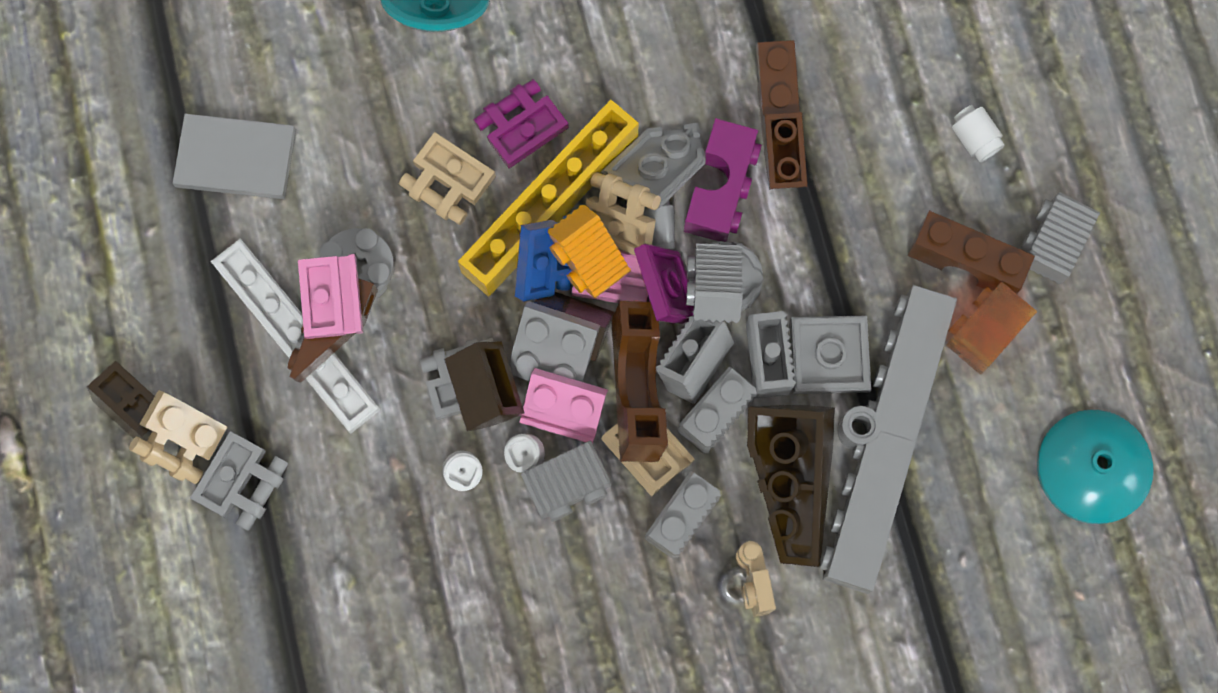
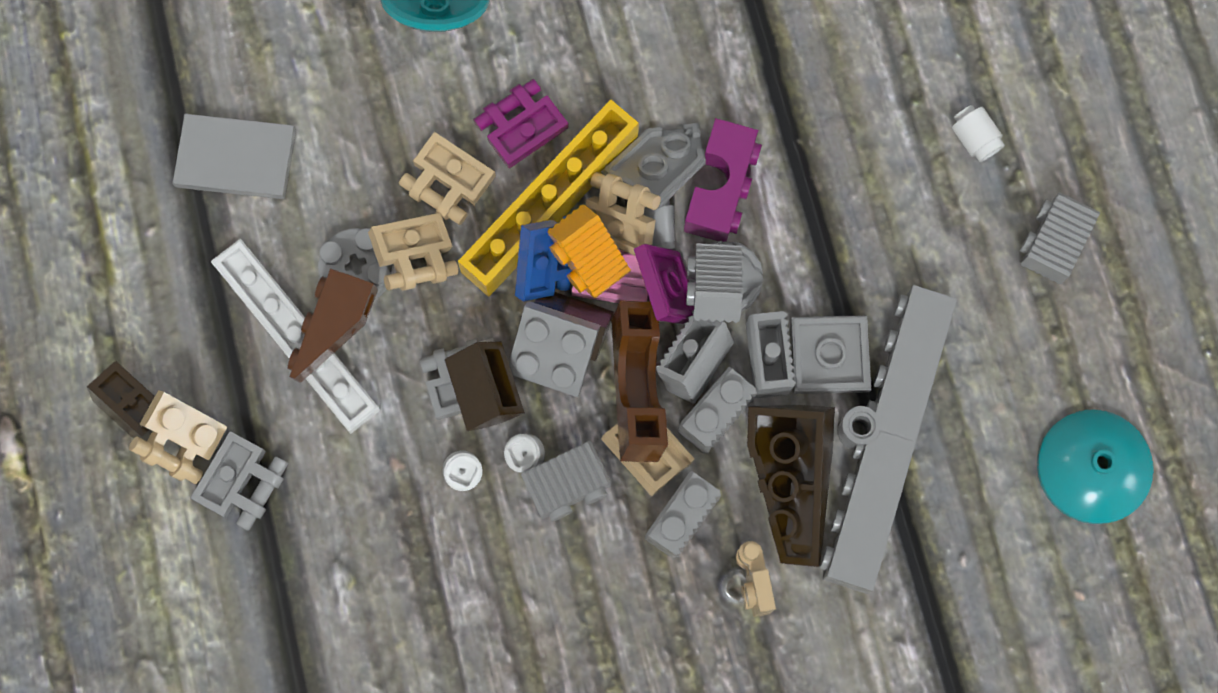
(330, 296): bright pink plate -> none
(410, 240): none -> tan plate
(563, 405): bright pink plate -> none
(781, 115): reddish brown slope -> none
(948, 243): reddish brown arch -> none
(991, 327): clear orange brick -> none

